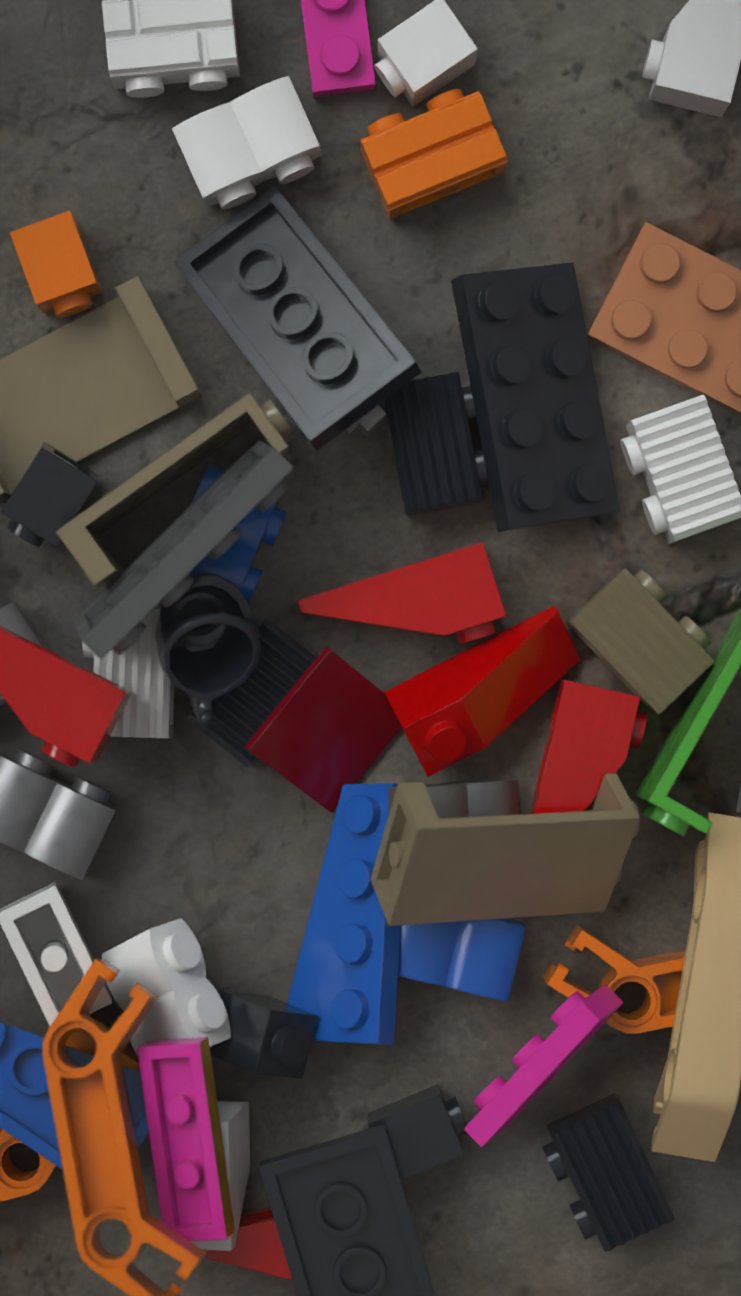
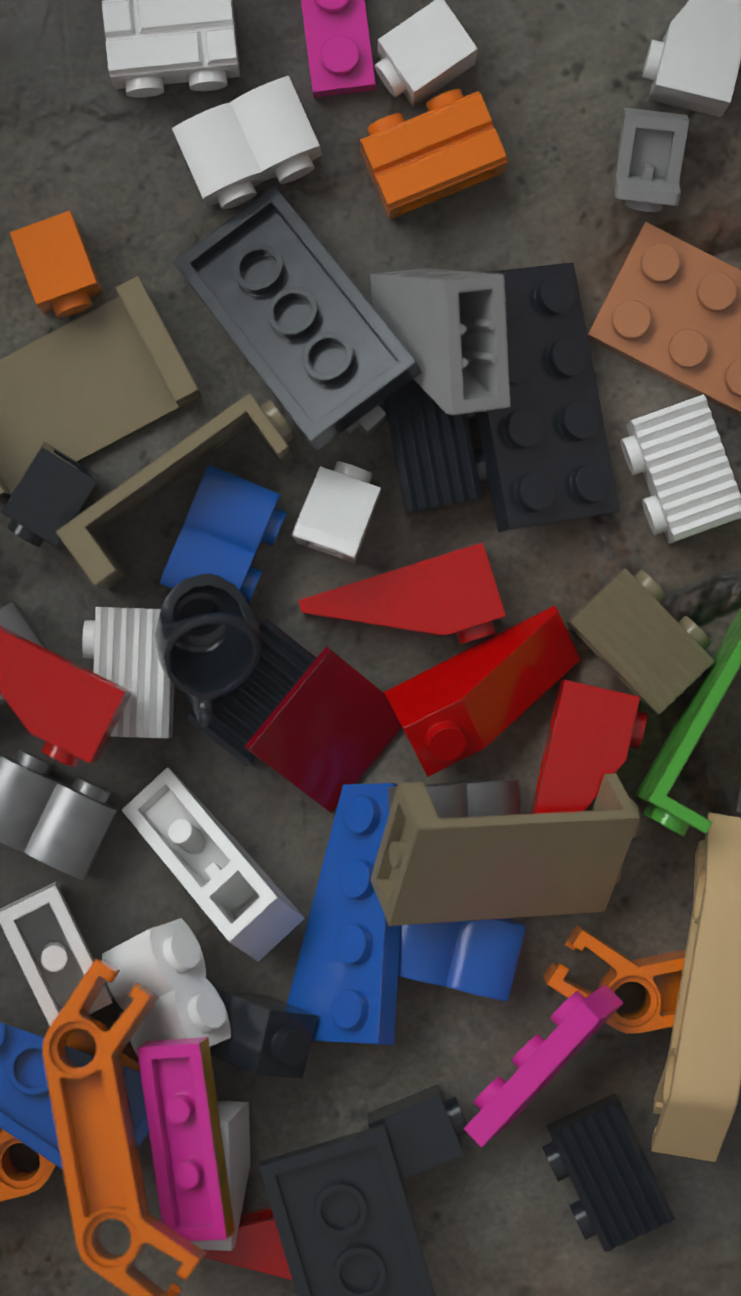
(165, 565): dark grey plate -> none
(212, 866): none -> white slope
(338, 511): none -> white slope
(452, 330): none -> light grey slope
(650, 159): none -> light grey bracket

